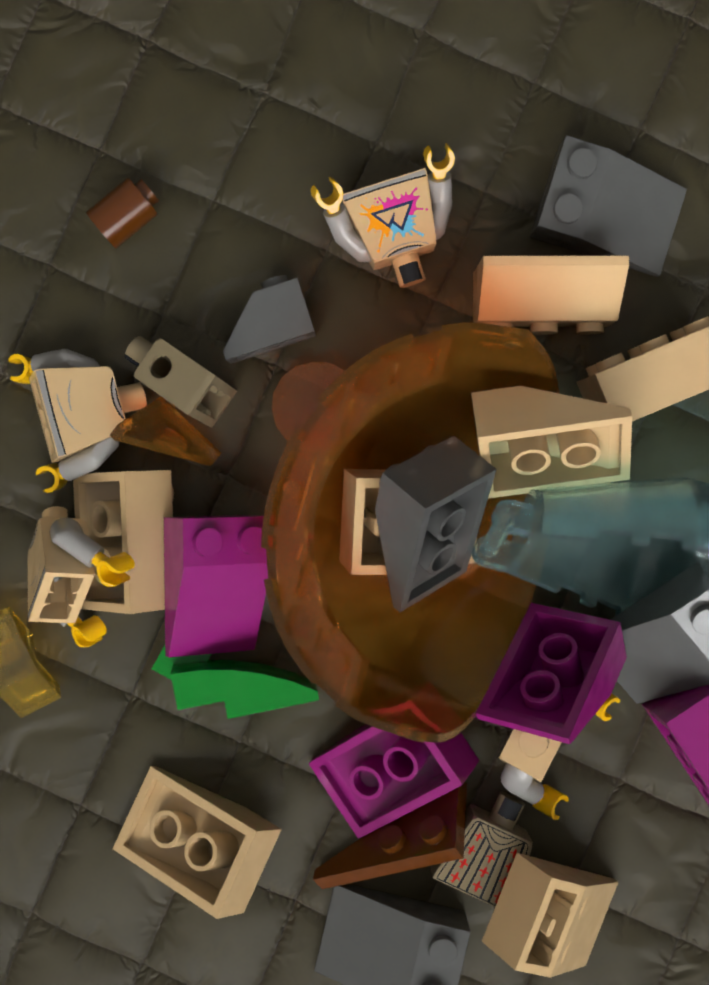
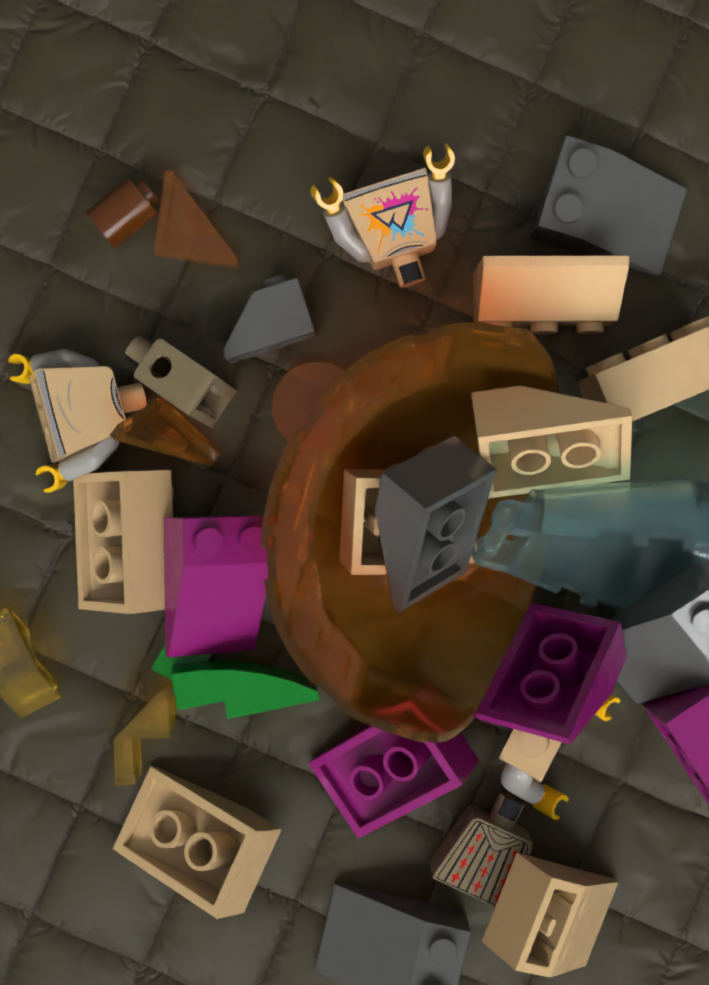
(62, 572): torso -> none
(152, 722): none -> clear yellow slope
(185, 230): none -> clear orange tile
(413, 841): reddish brown wing -> none

